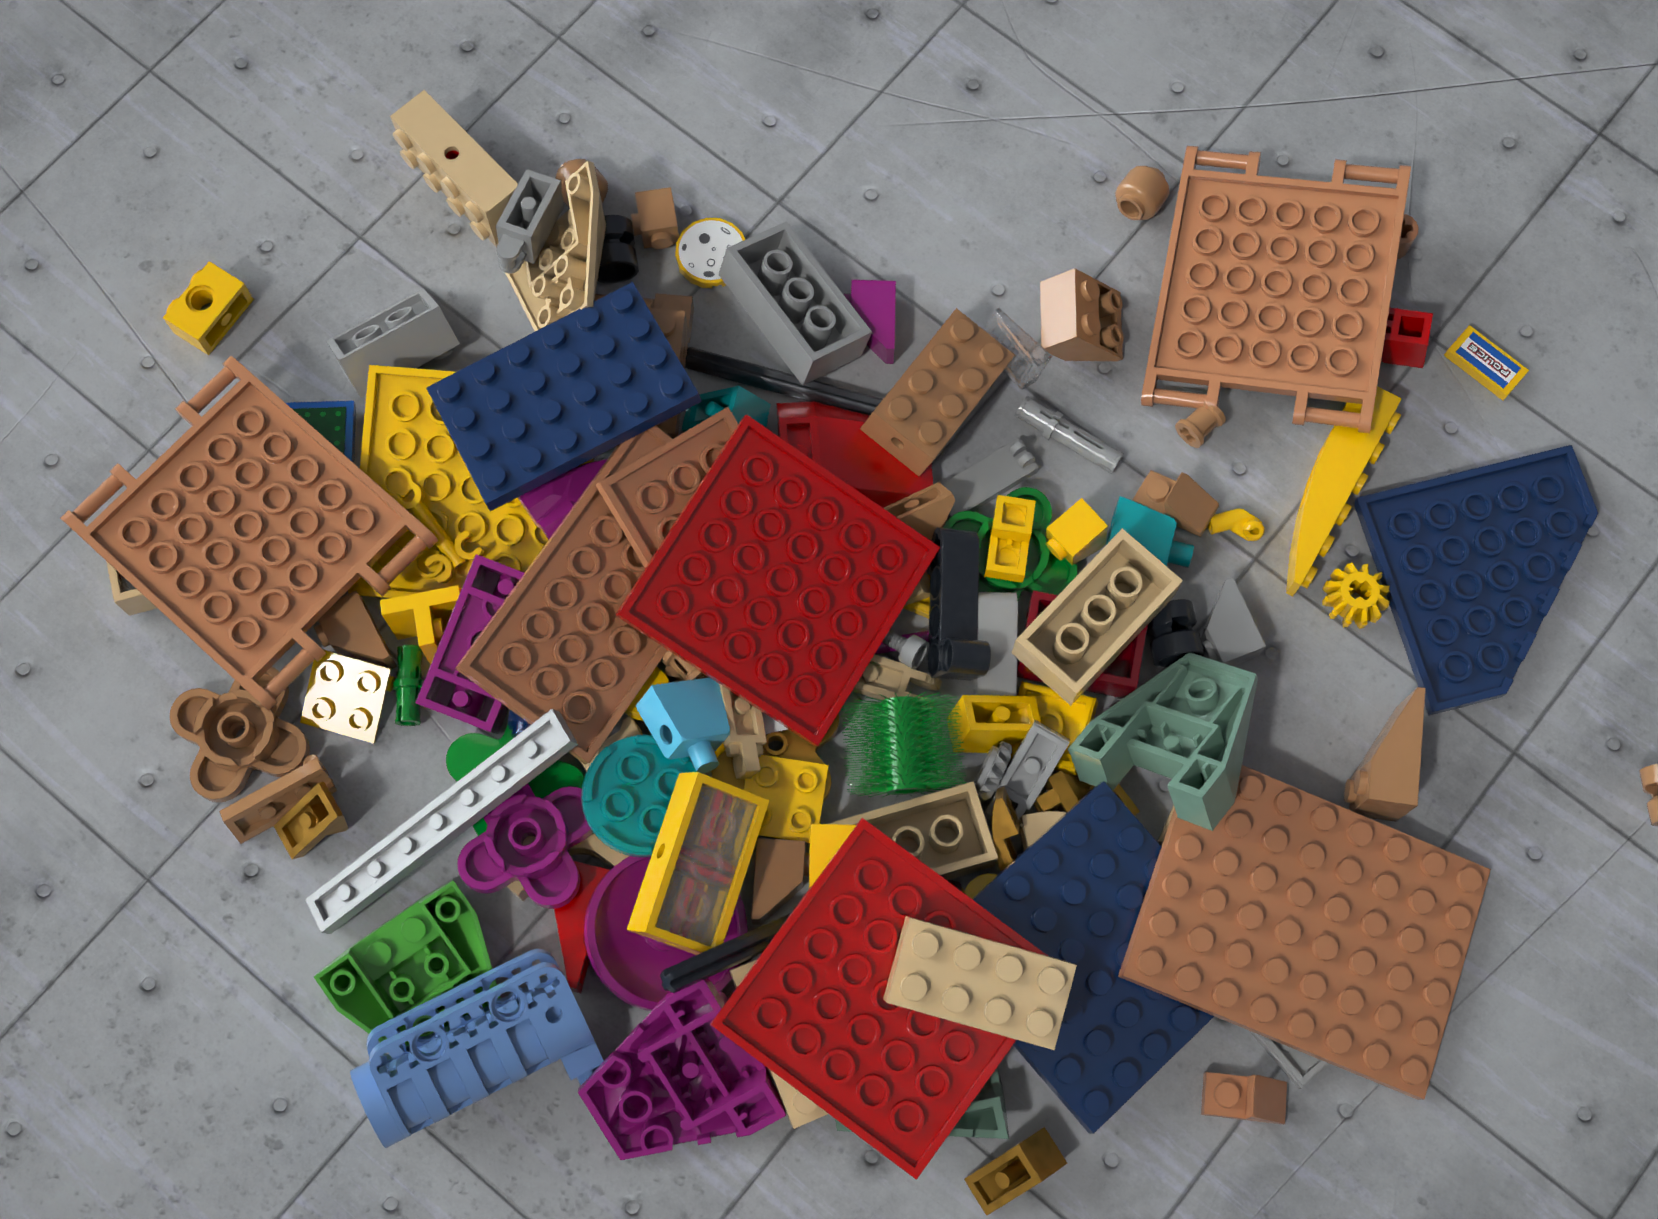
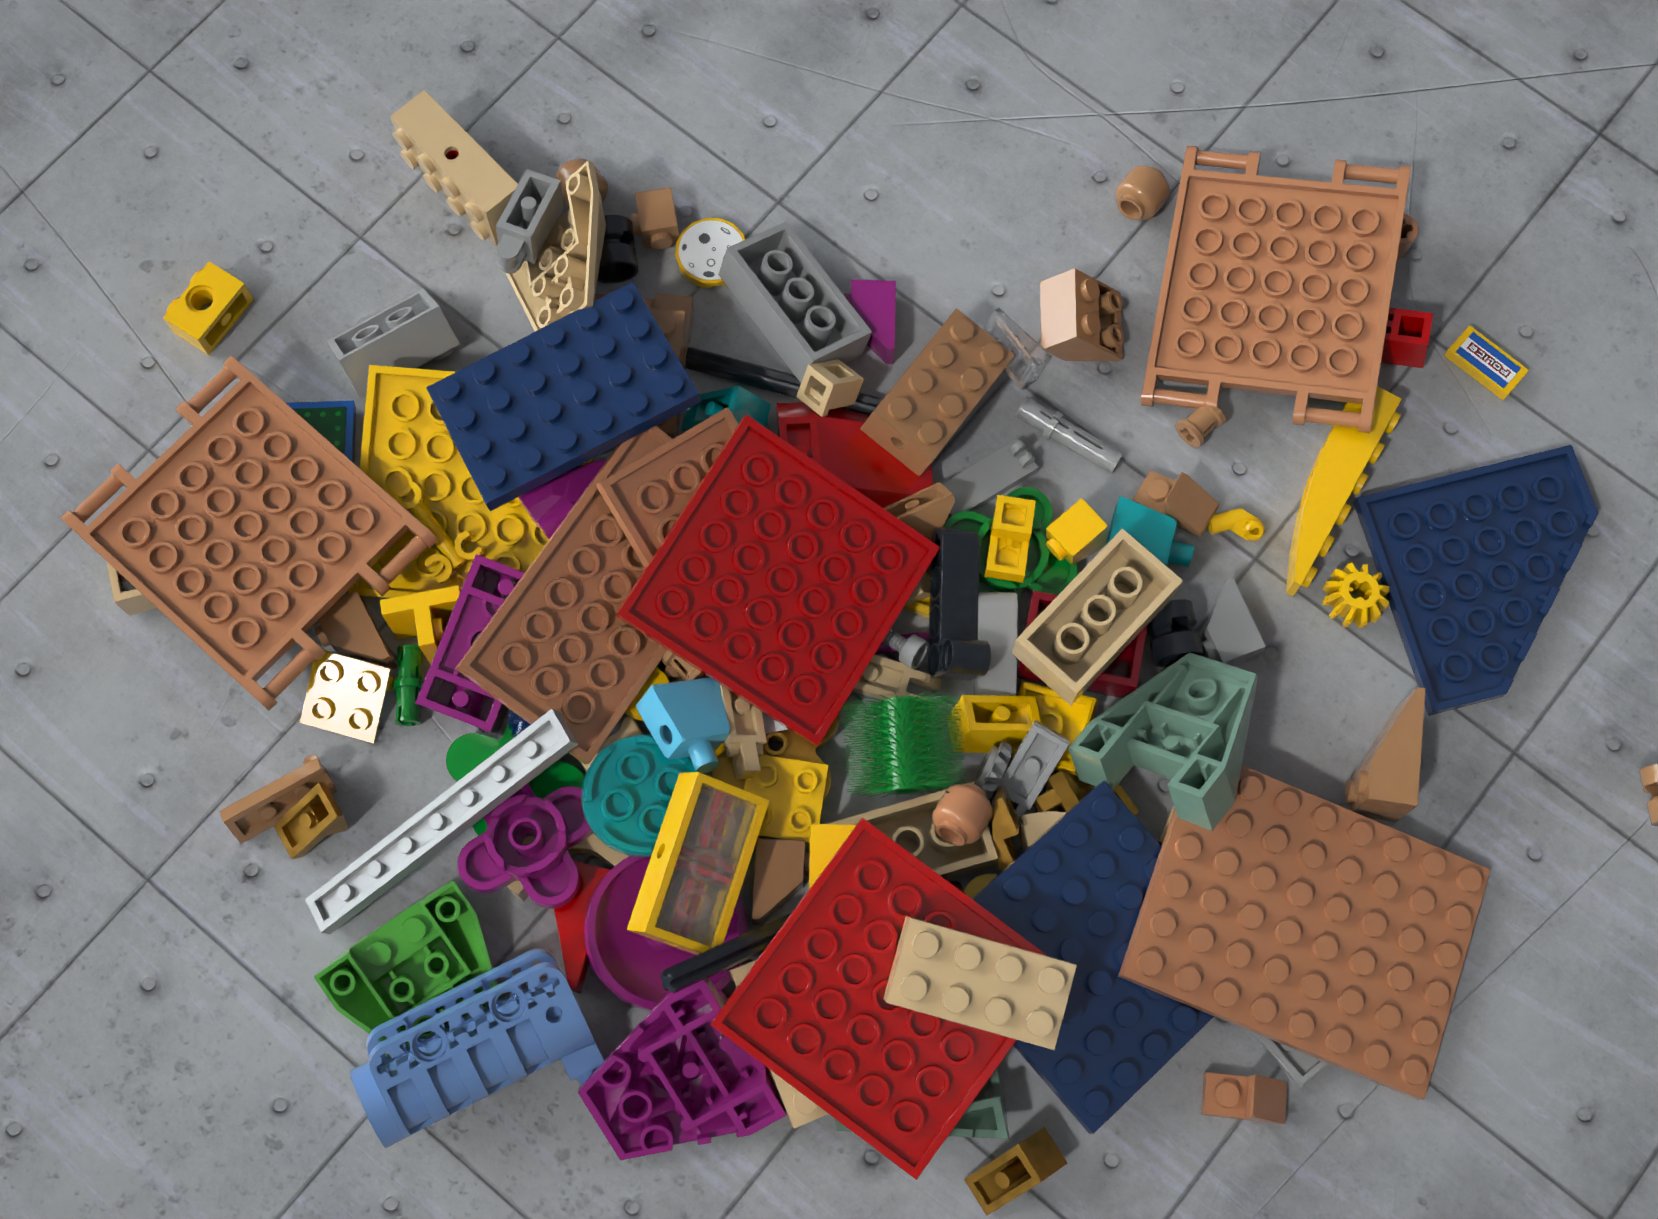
(228, 761): medium nougat plant -> none
(829, 386): none -> tan brick
(962, 814): none -> nougat head

